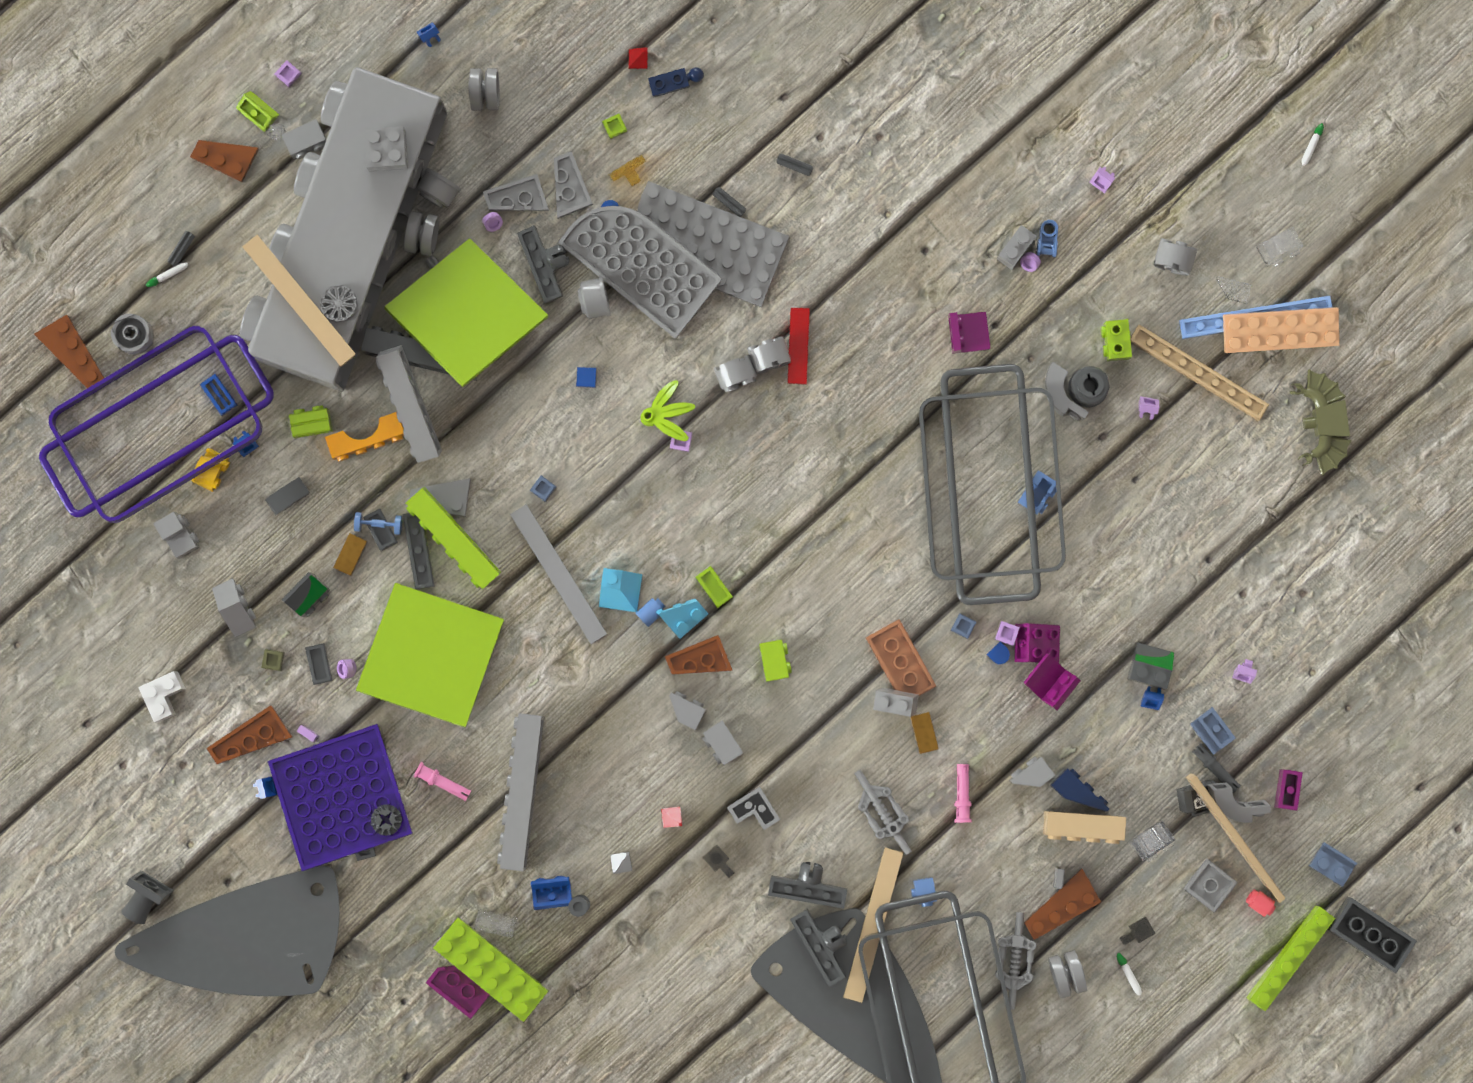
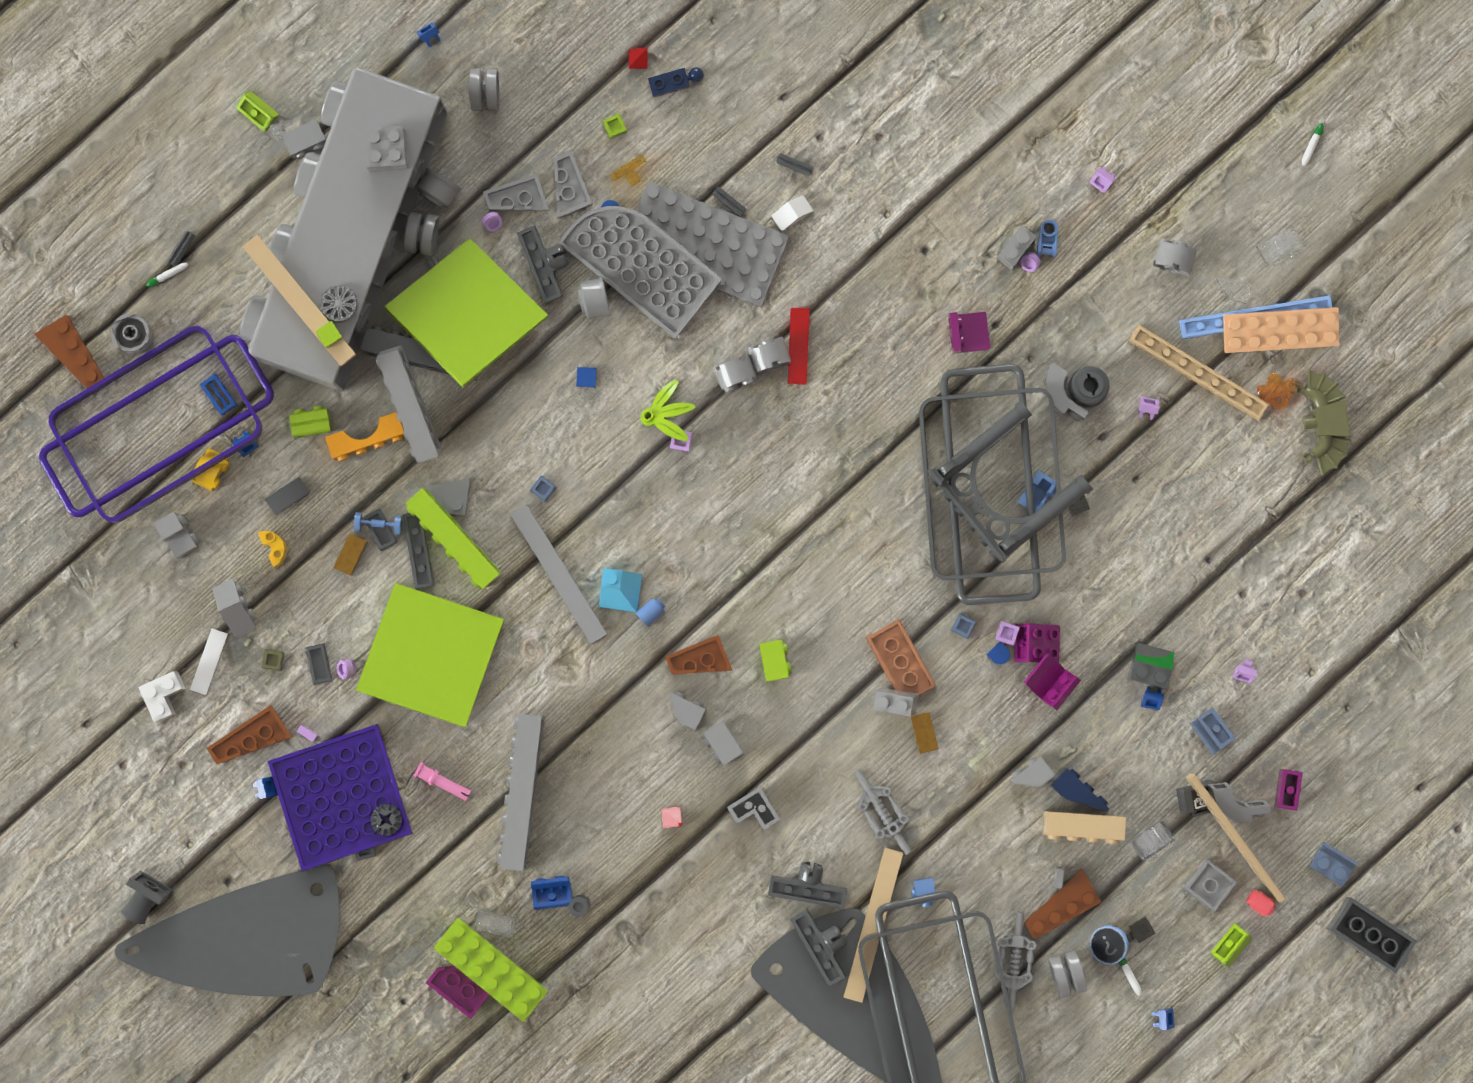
(208, 661): none -> white sticker
(226, 158): dark orange wing -> none
(278, 547): none -> yellow cylinder
(287, 73): lavender tile -> none
(306, 595): dark grey slope -> none
(328, 334): none -> lime tile
(621, 862): light grey slope -> none
(683, 616): medium azure wing -> none
(714, 587): lime tile -> none
(717, 860): clear smoke plate -> none
(792, 213): none -> white slope
(963, 804): bright pink pin -> none
(974, 452): none -> dark grey arch
(1079, 506): none -> clear smoke tile
(1109, 944): none -> black tile
(1117, 340): lime brick -> none
(1166, 1019): none -> tile
(1214, 766): dark grey pin -> none
(1231, 945): none -> lime slope
(1276, 387): none -> clear orange plate
(1290, 958): lime brick -> none

